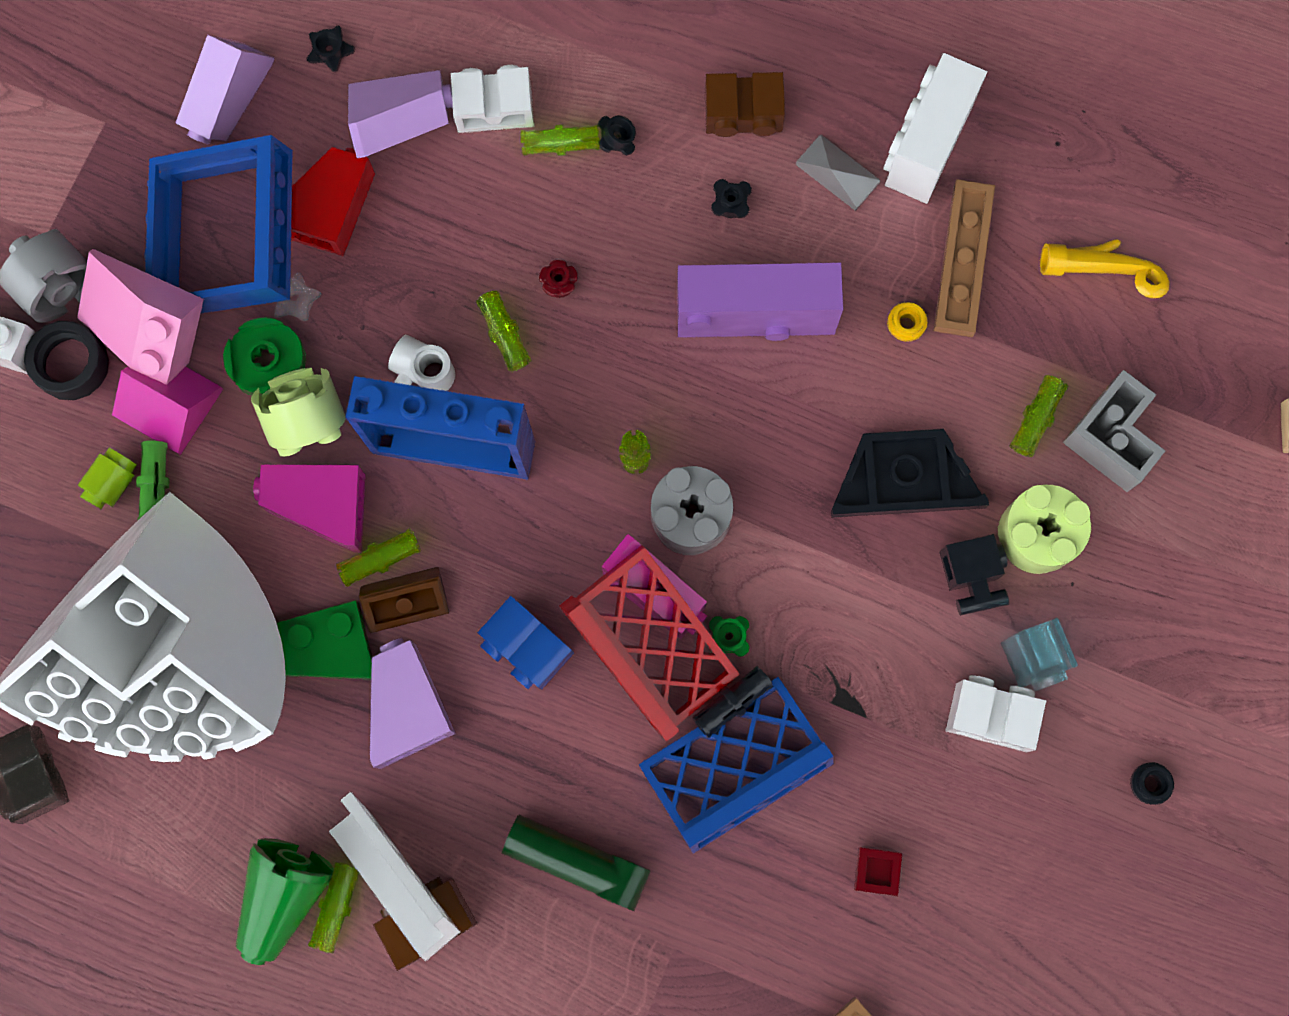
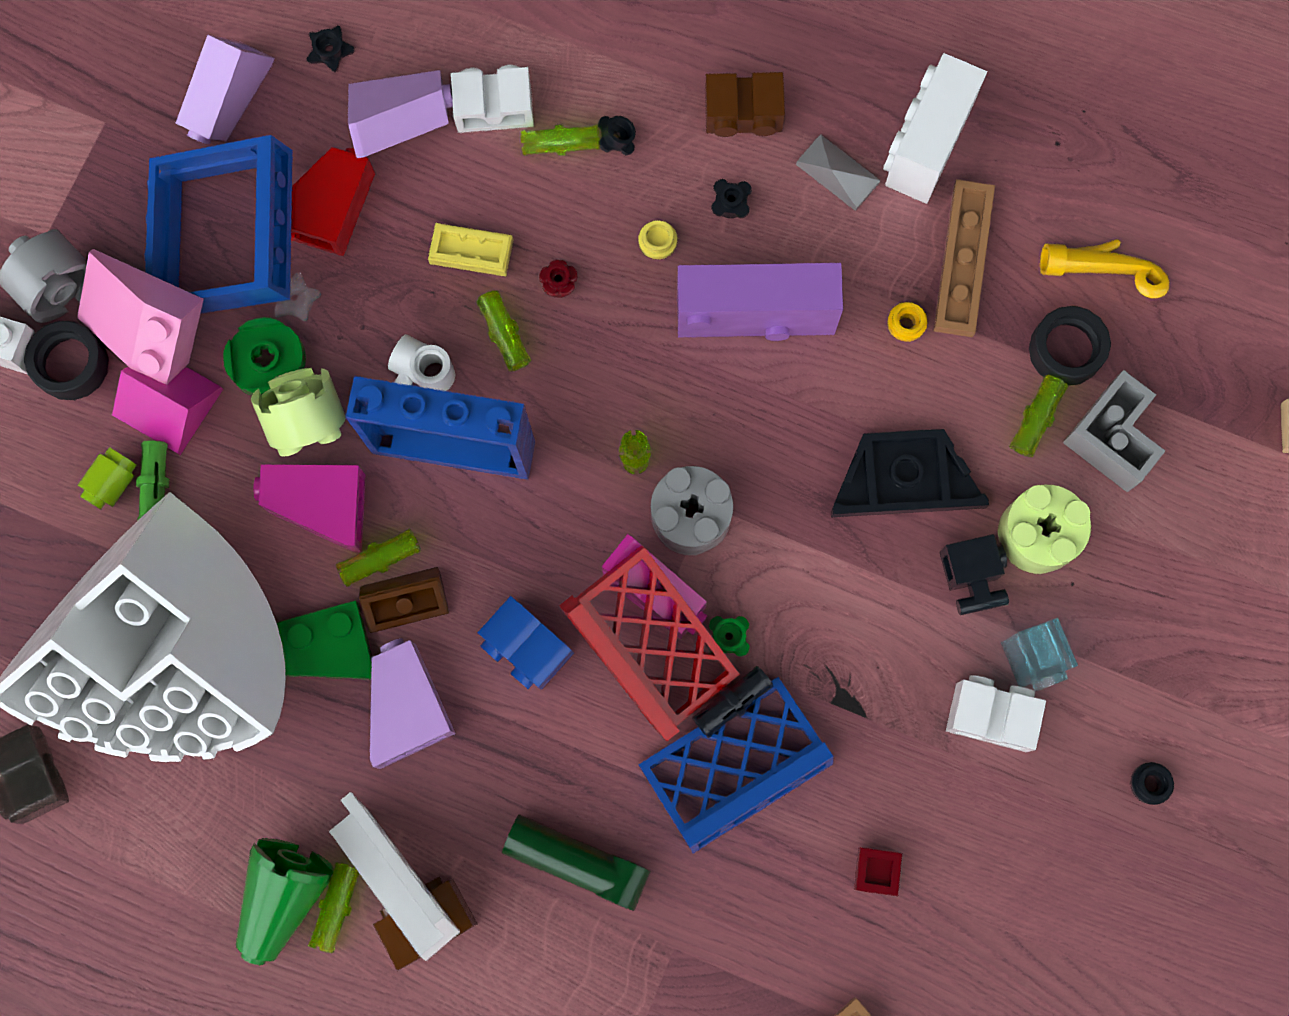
(470, 249): none -> light yellow plate
(657, 239): none -> light yellow plate
(1085, 321): none -> black tyre

